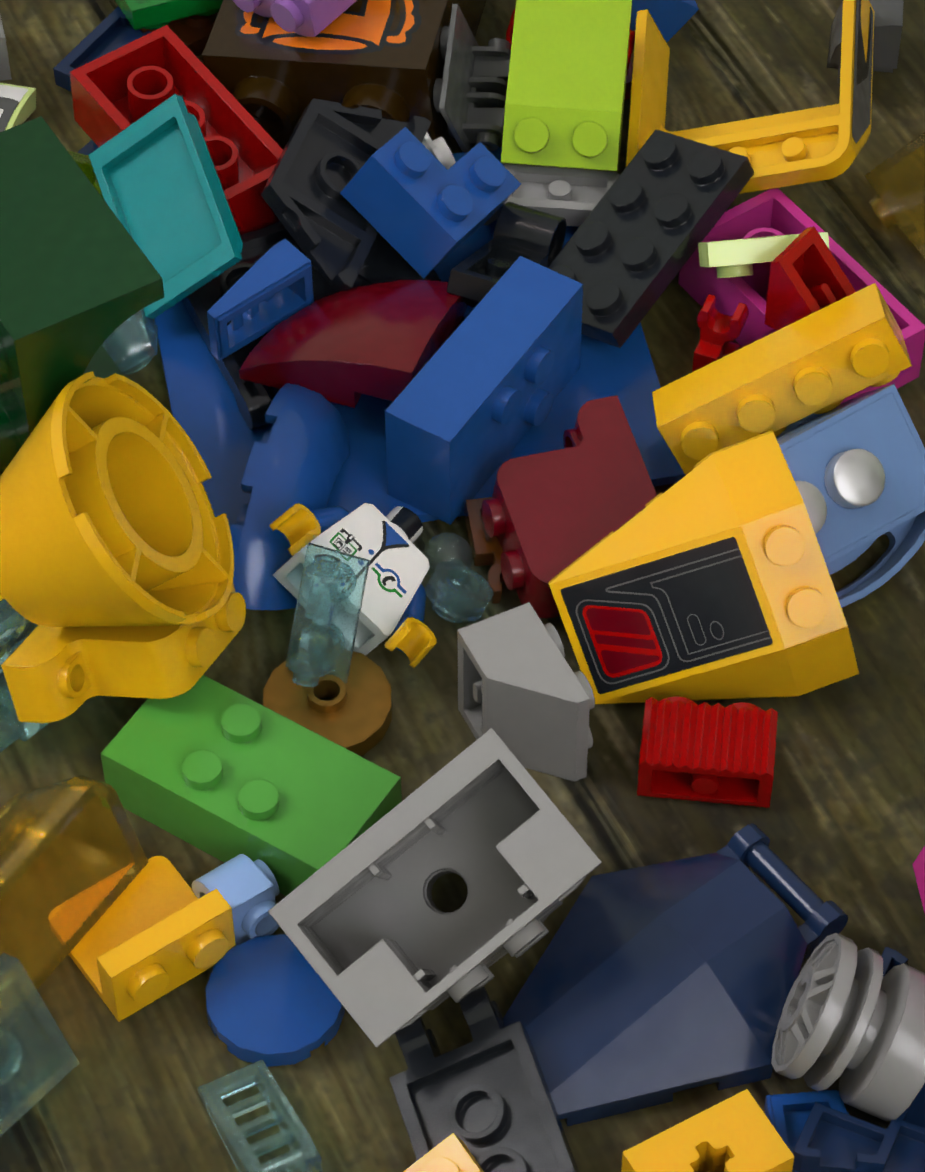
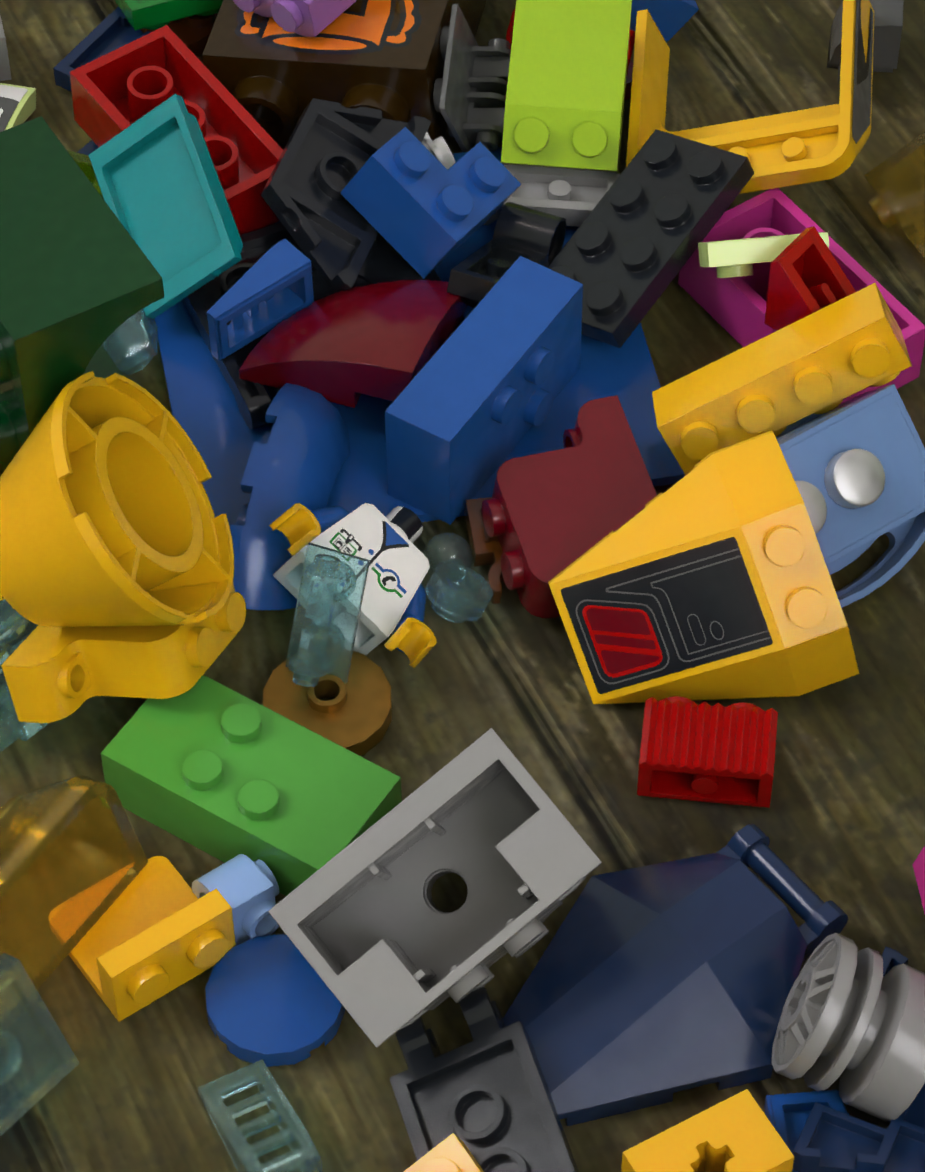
(525, 691): light grey slope -> none
(717, 332): red plate -> none

